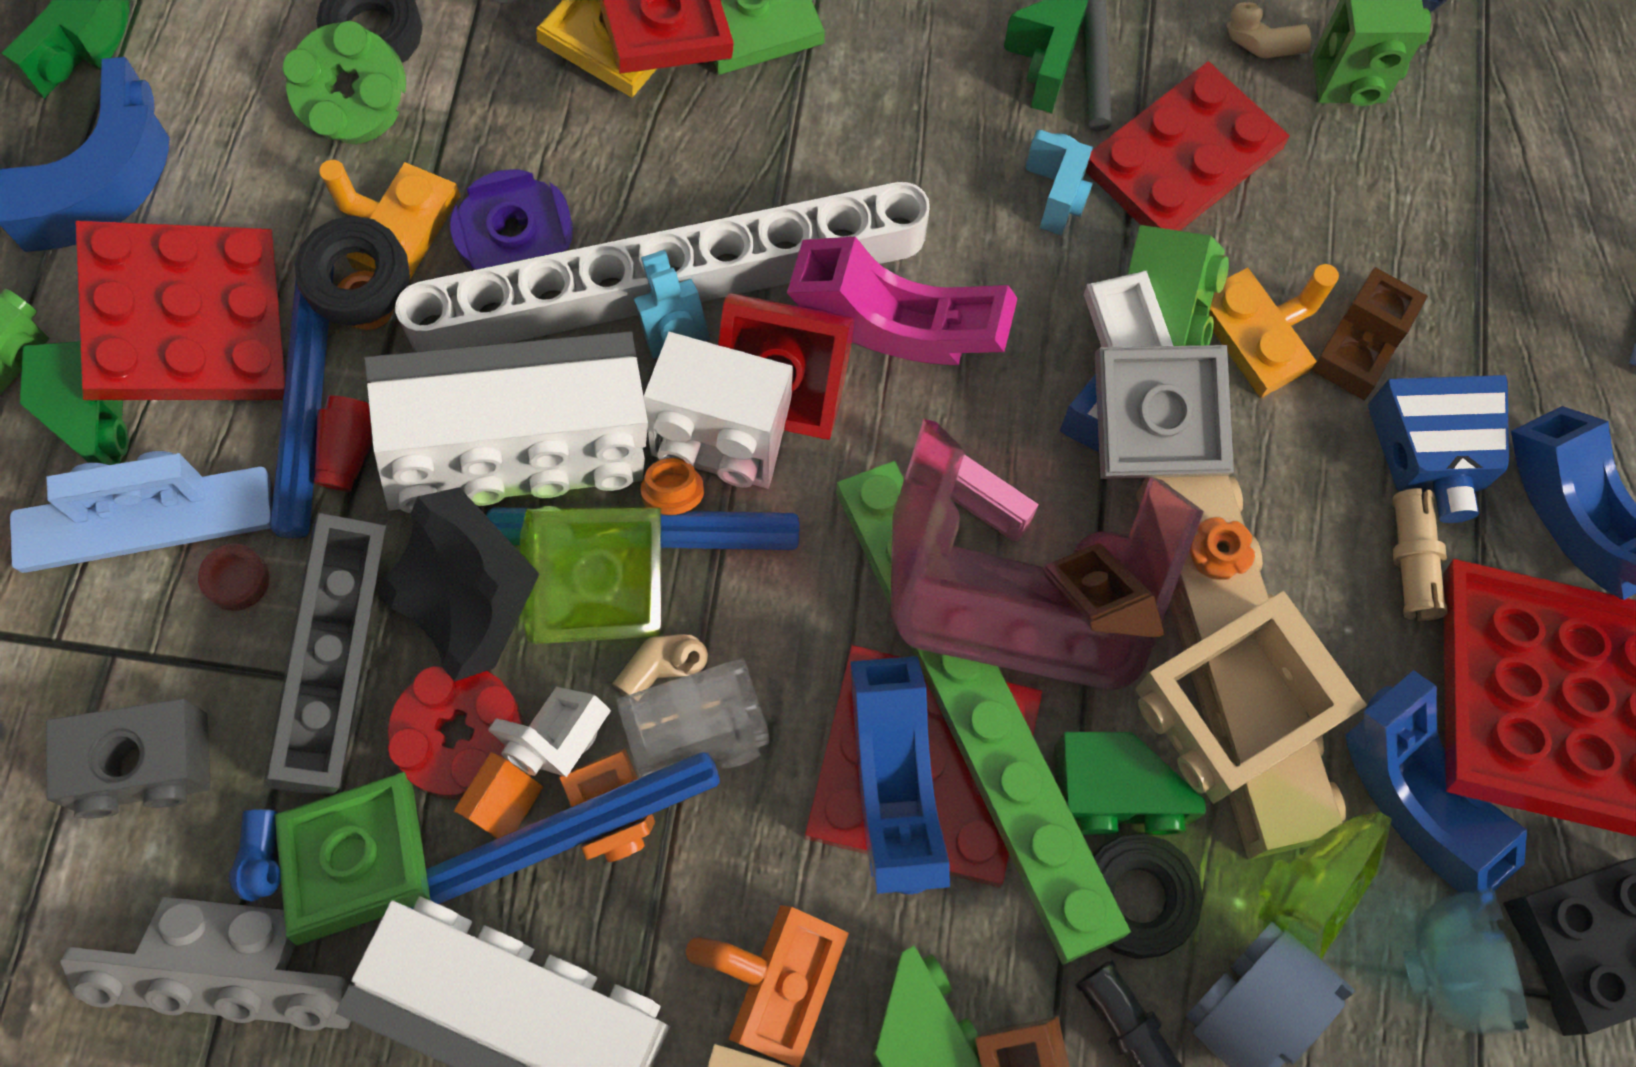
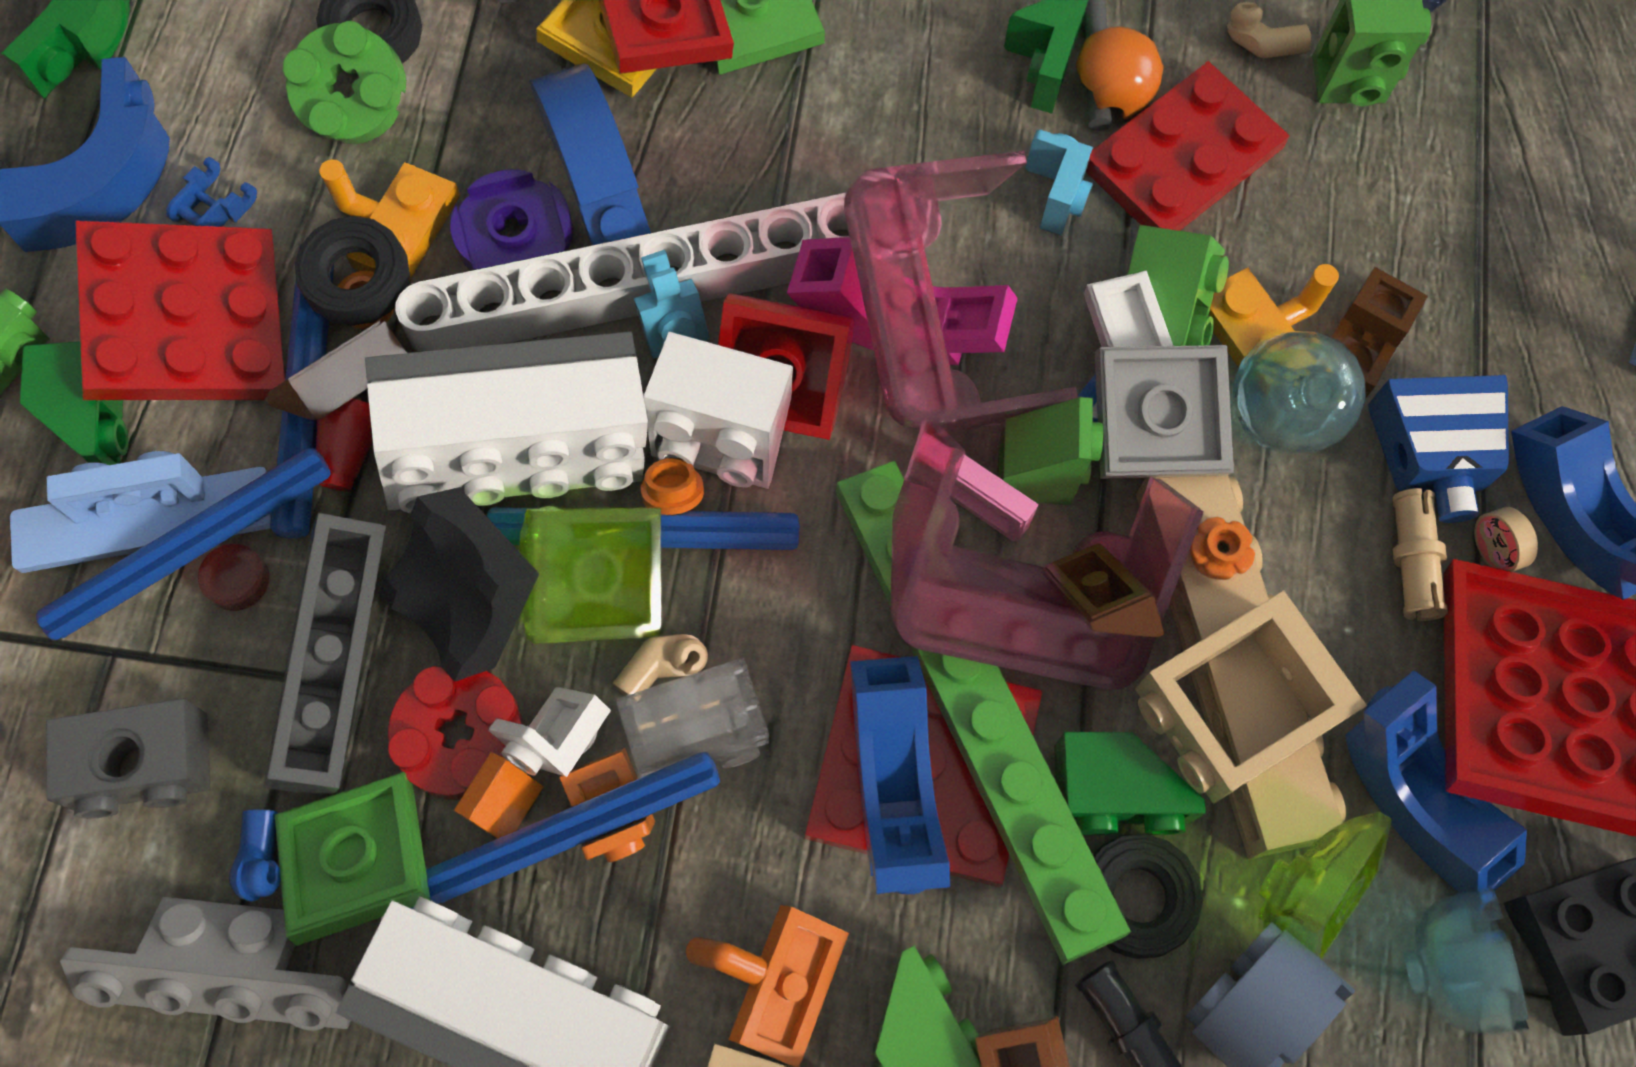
(183, 544): none -> blue axle
(220, 211): none -> blue piece
(334, 377): none -> slope
(591, 153): none -> blue arch
(890, 224): none -> clear pink windscreen
(1050, 450): none -> bright green slope
(1120, 69): none -> orange hair
(1299, 392): none -> clear light blue cylinder
(1506, 539): none -> tan tile

